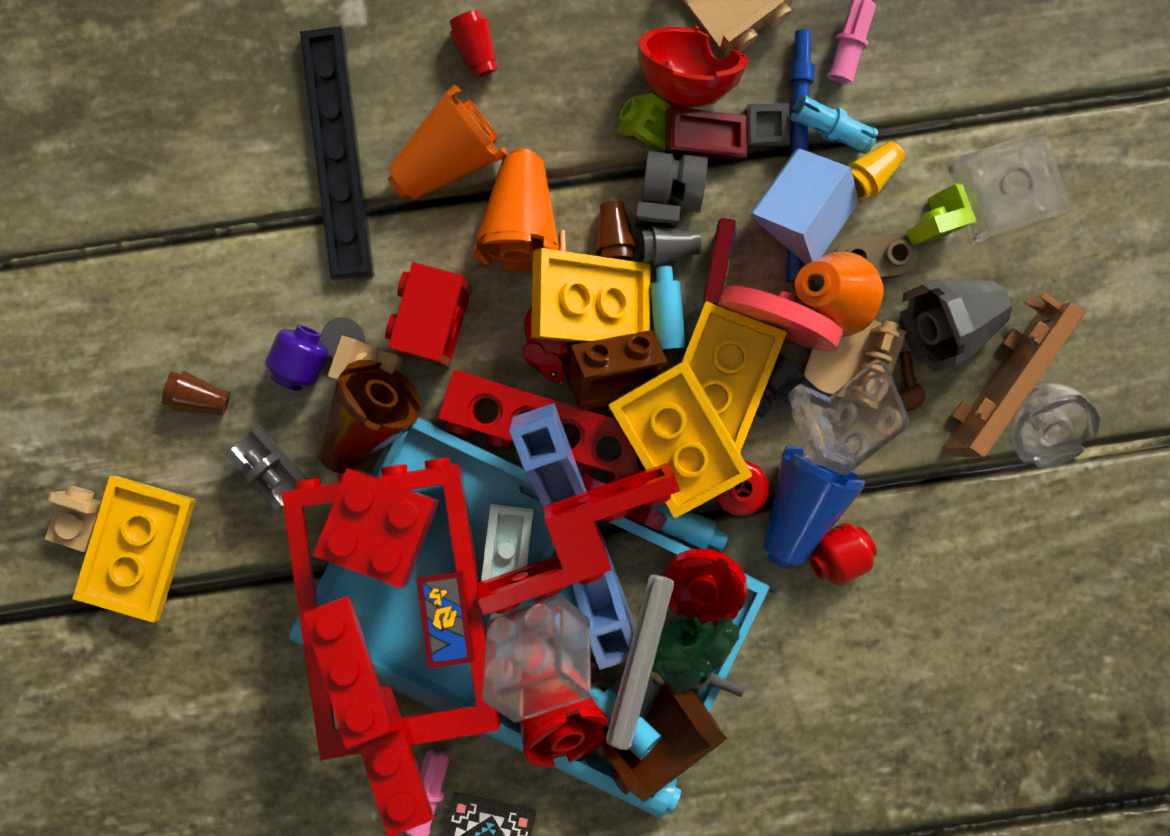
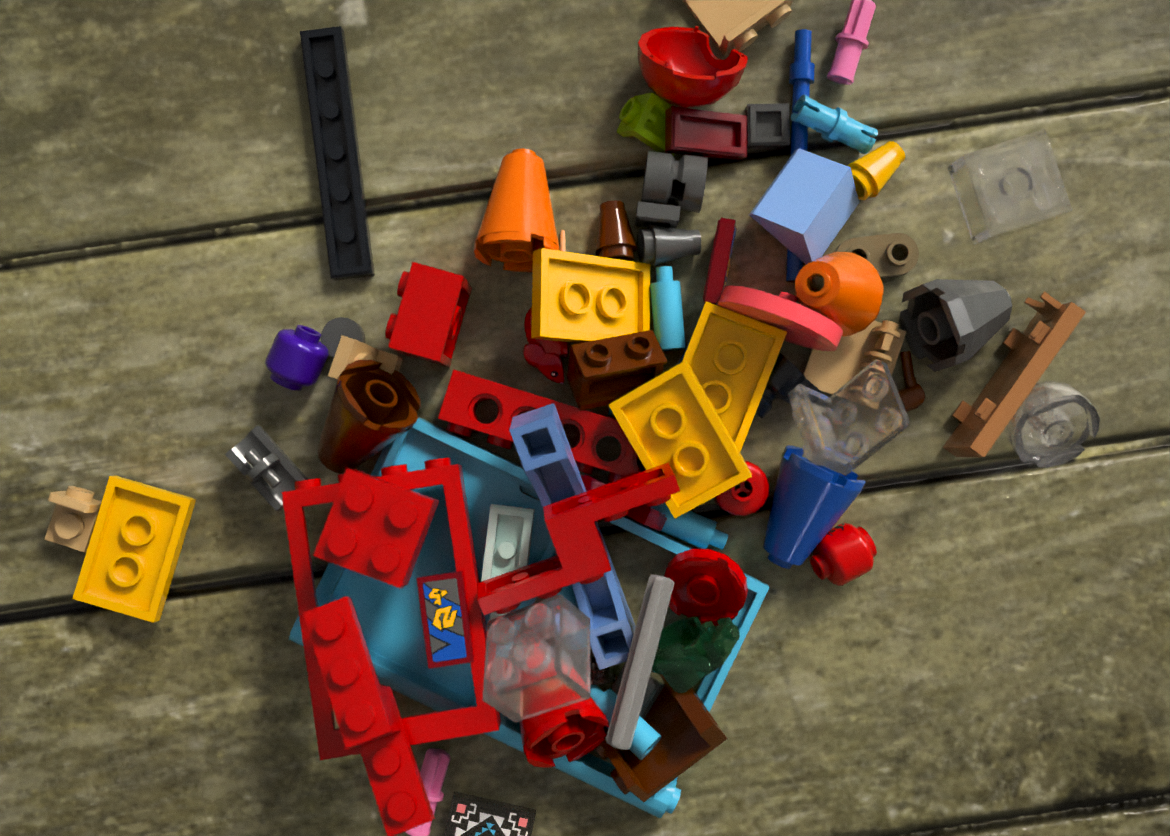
(191, 394): reddish brown cone -> none
(444, 148): orange cone -> none
(474, 41): red cone -> none
(721, 683): dark grey hand -> none
(948, 214): lime bracket -> none

